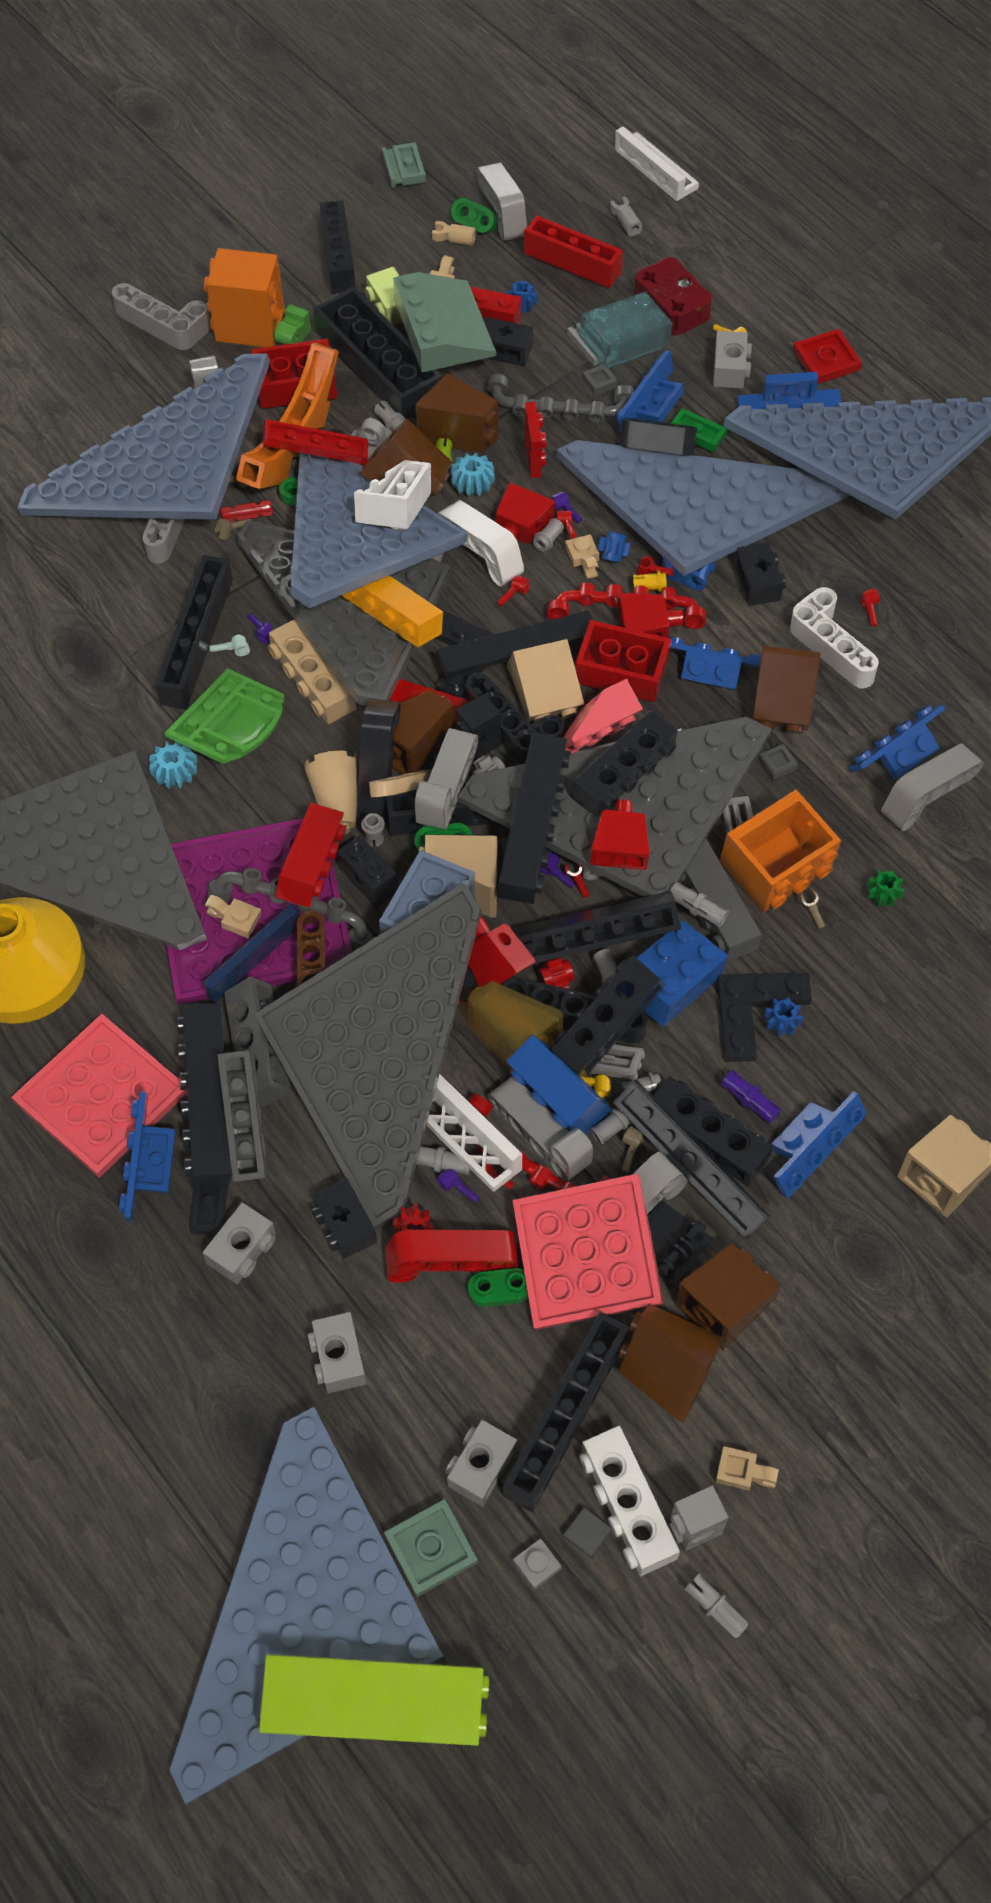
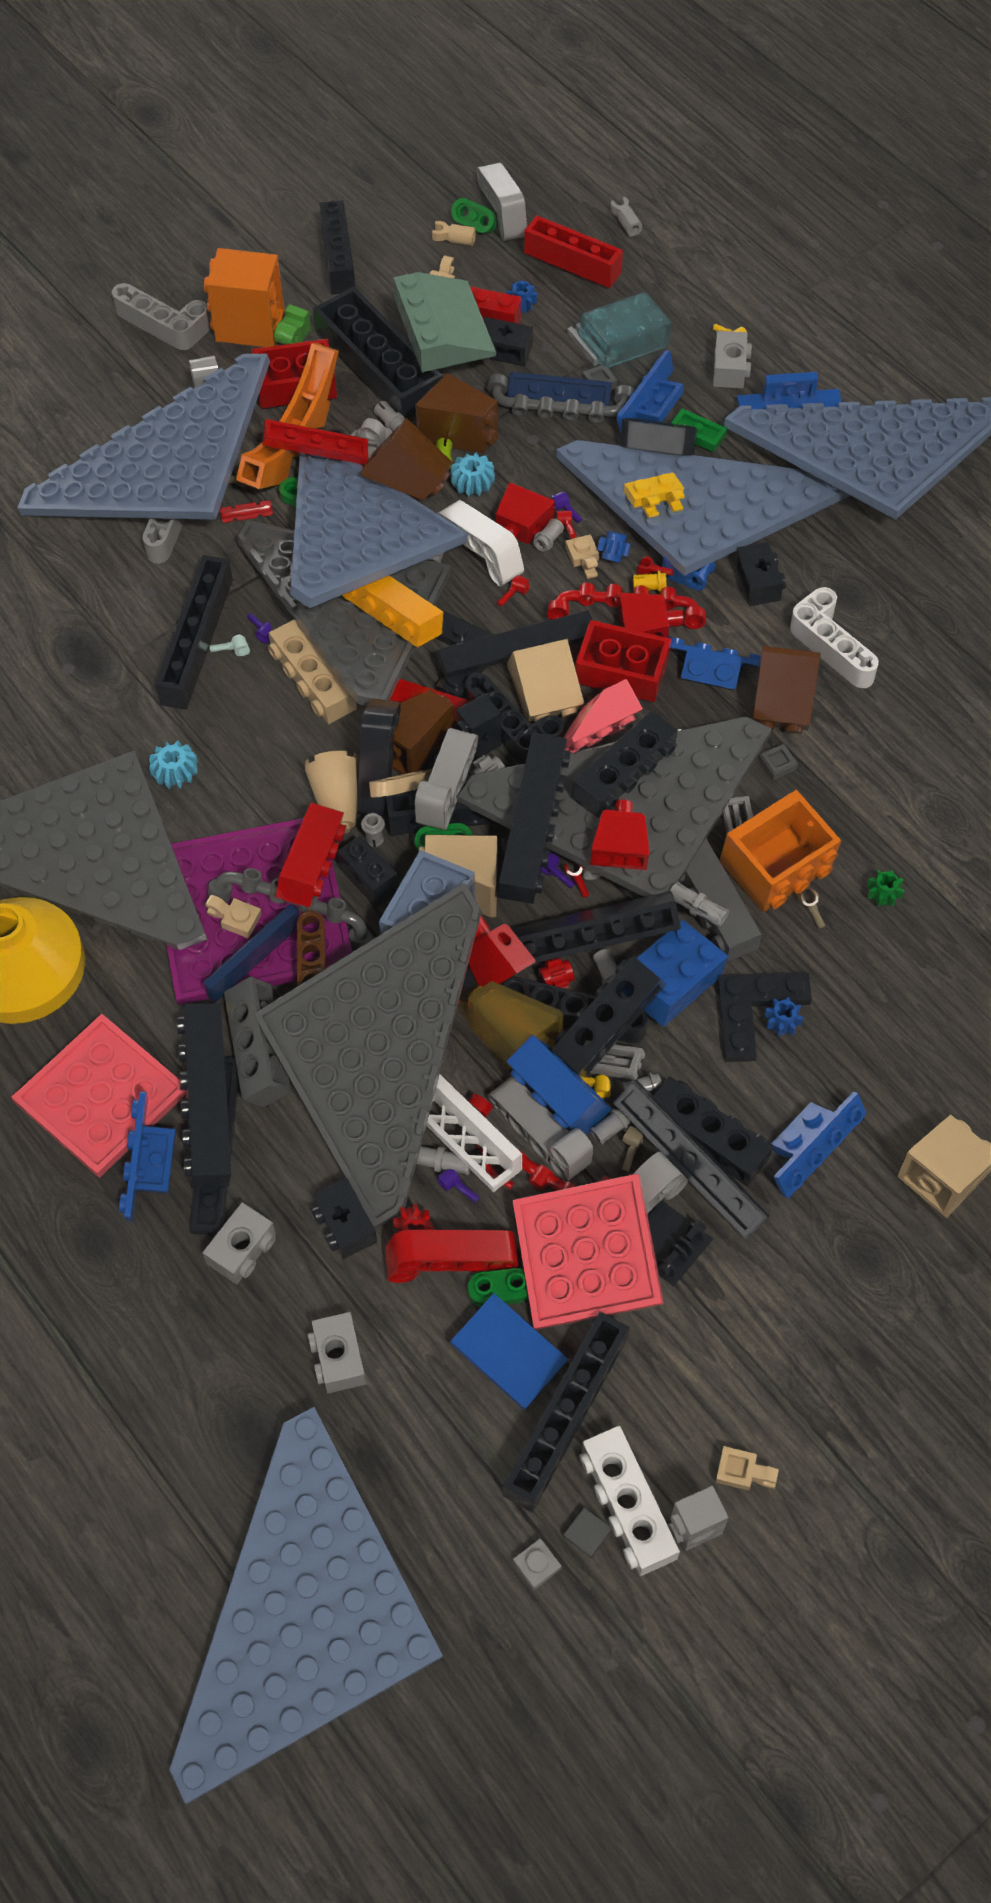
(225, 526): dark tan hand -> none
(229, 718): bright green slope -> none
(243, 1115): dark grey brick -> none
(373, 1700): lime brick -> none
(381, 293): yellowish green brick -> none
(395, 498): white wedge -> none
(404, 164): sand green plate -> none
(430, 1548): sand green plate -> none
(480, 1482): light grey brick -> none
(508, 1351): none -> blue tile
(534, 439): red plate -> none
(559, 388): none -> dark blue tile
(653, 491): none -> yellow plate
(654, 164): white fence -> none
(668, 1359): reddish brown slope -> none
(675, 294): dark red axle -> none
(717, 1607): light grey axle -> none
(727, 1294): reddish brown slope -> none
(751, 1096): dark purple pin -> none
(827, 355): red plate -> none
(867, 601): red hand -> none
(905, 748): blue bracket -> none
(929, 783): light grey beam -> none

